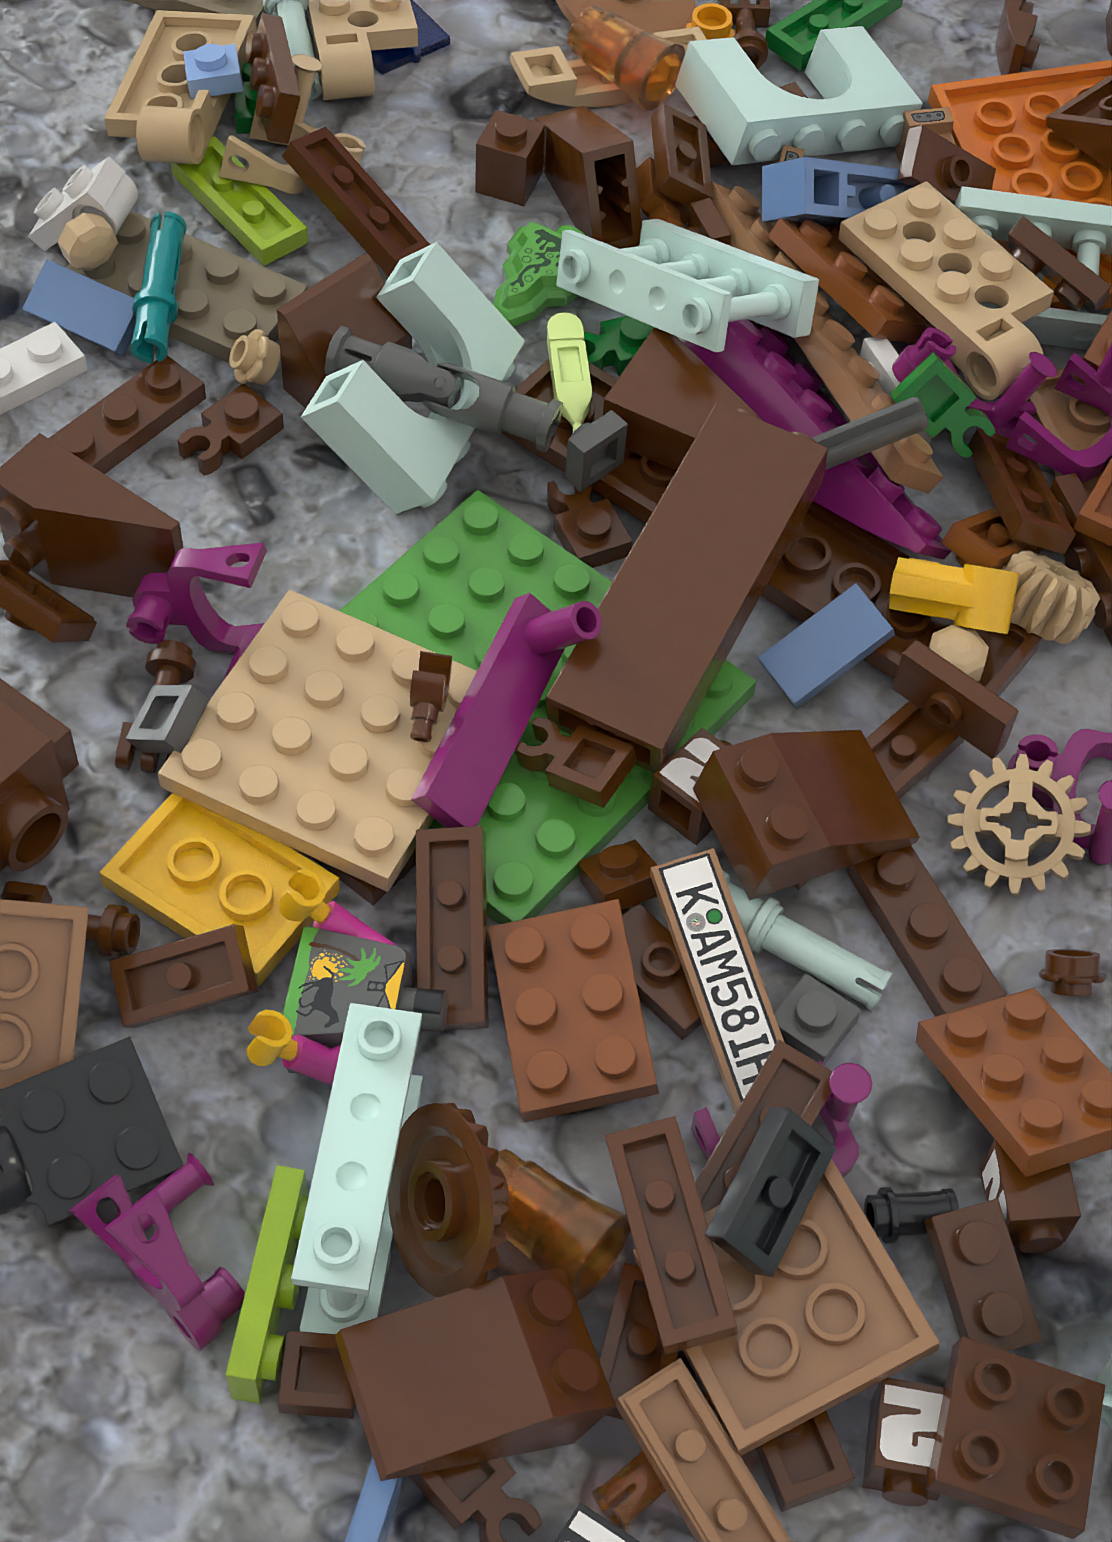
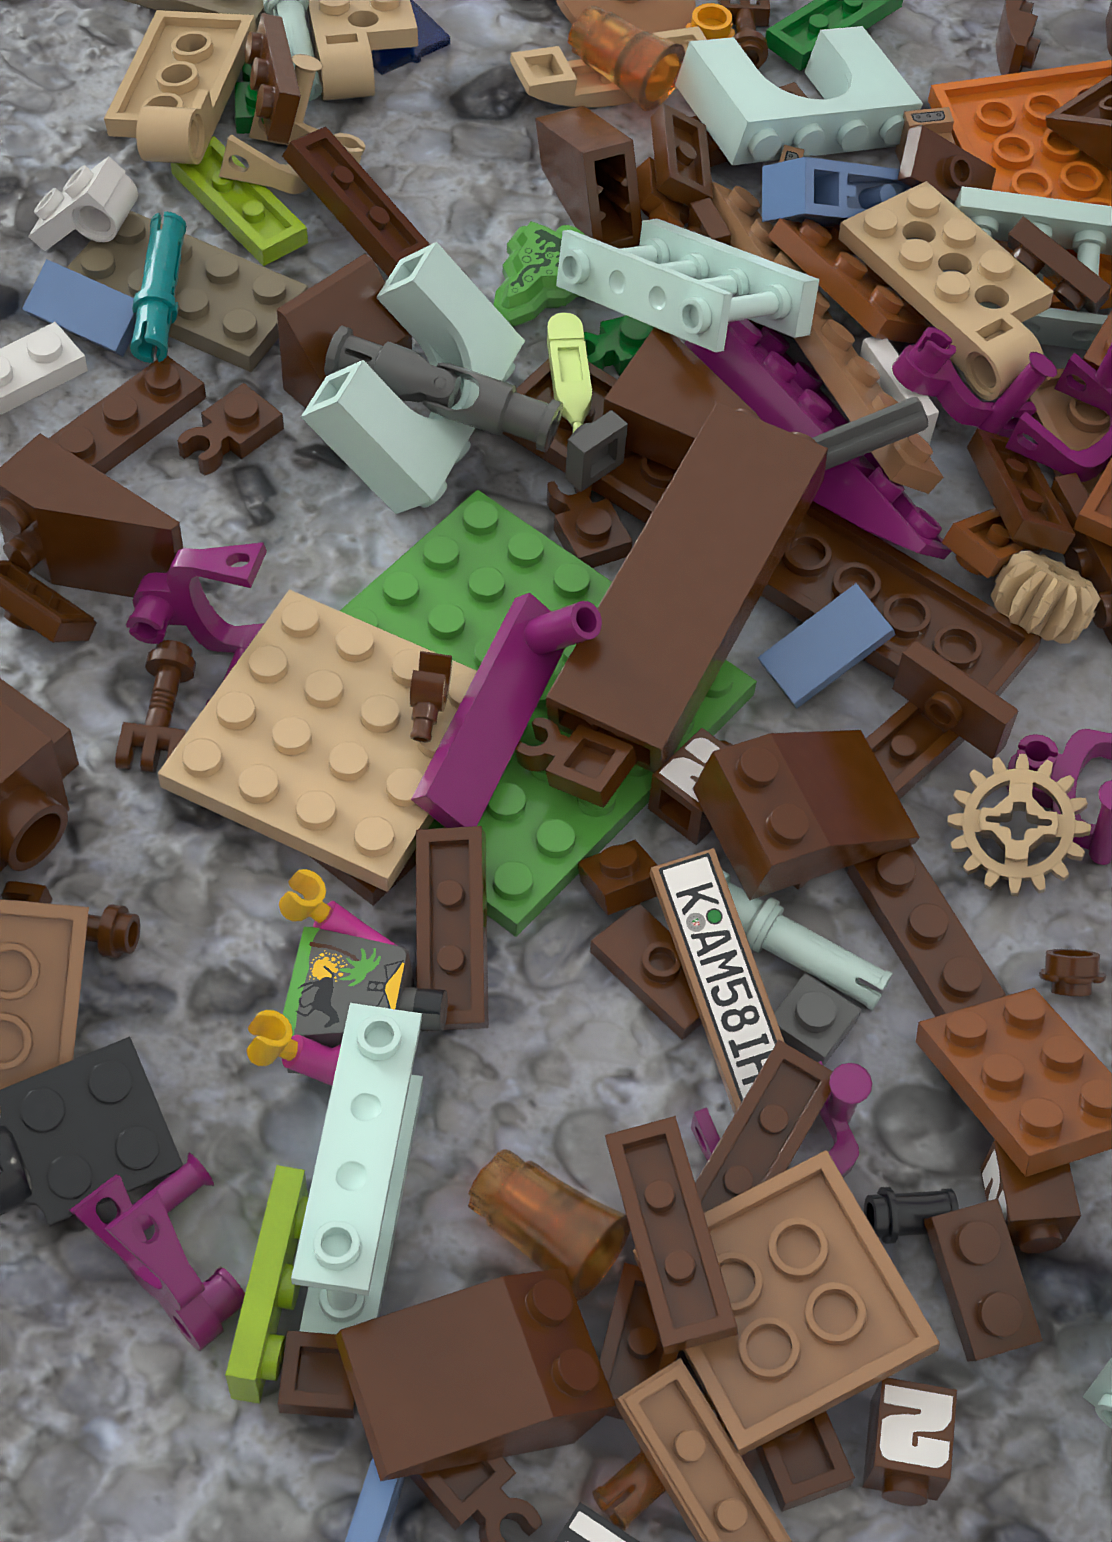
(87, 241): tan tile -> none
(167, 718): dark grey plate -> none
(183, 976): reddish brown plate -> none
(210, 873): yellow plate -> none
(213, 69): light blue plate -> none
(254, 358): tan plate -> none
(447, 1199): reddish brown gear -> none
(509, 157): reddish brown brick -> none
(572, 1011): dark orange plate -> none
(770, 1191): black plate -> none
(944, 402): green plate -> none
(961, 648): tan tile -> none
(968, 595): yellow piece -> none
(1017, 1438): reddish brown plate -> none

